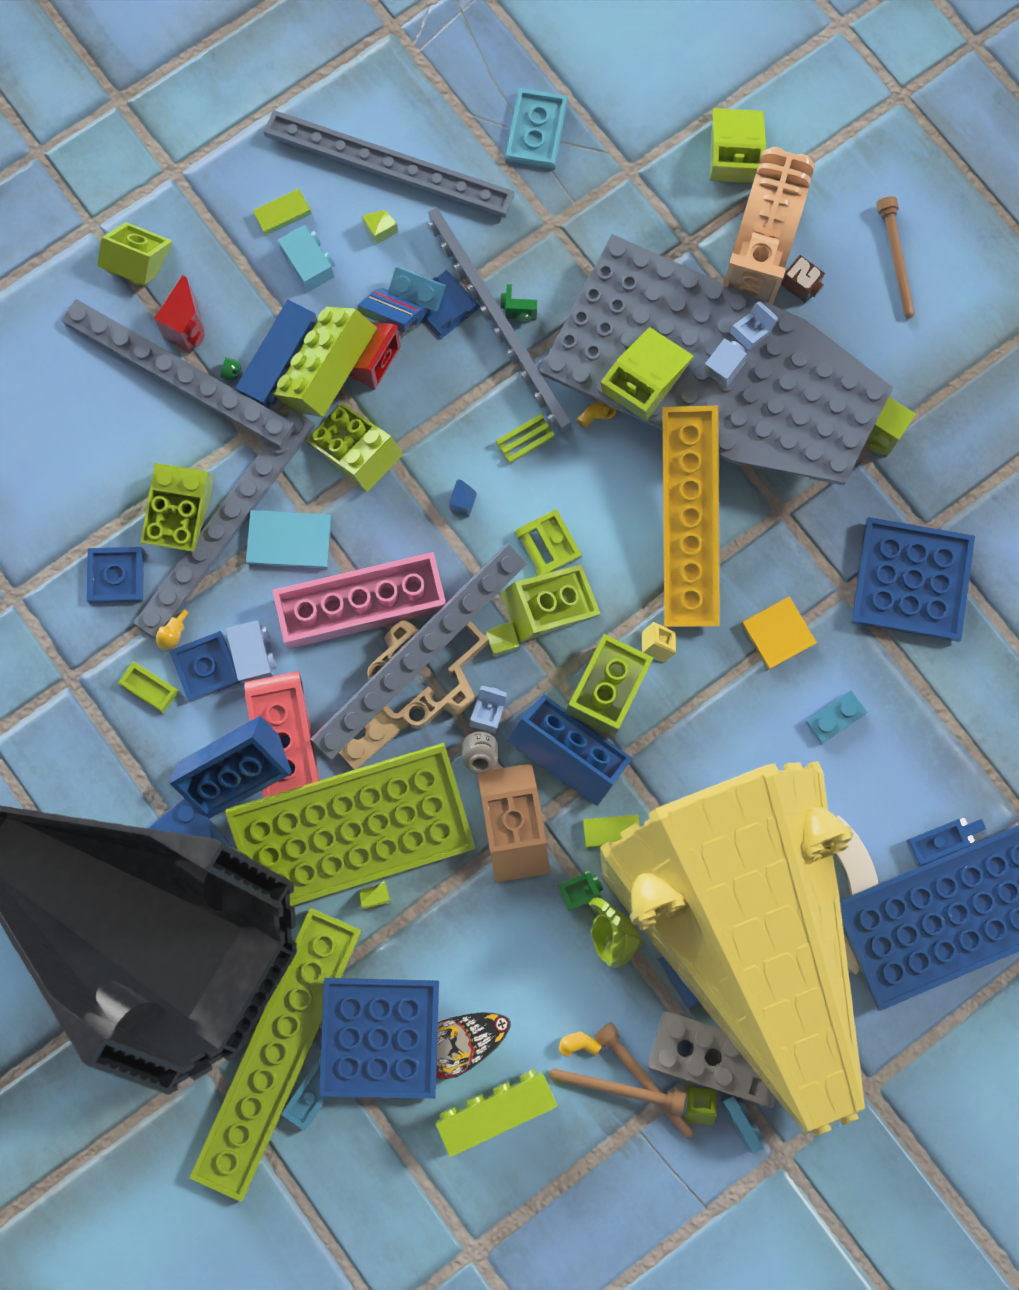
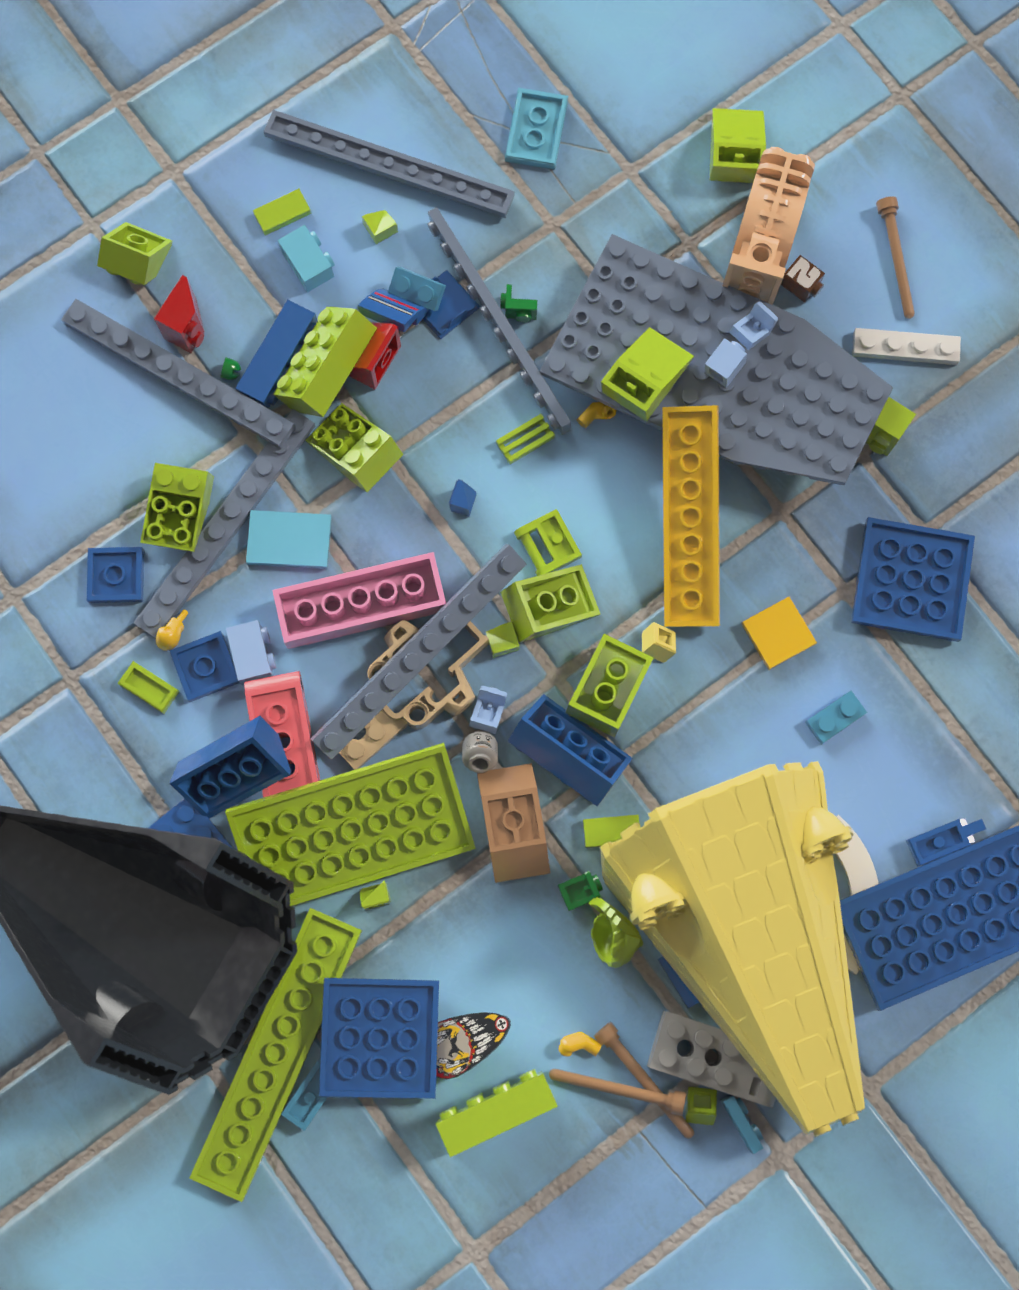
(906, 346): none -> white plate

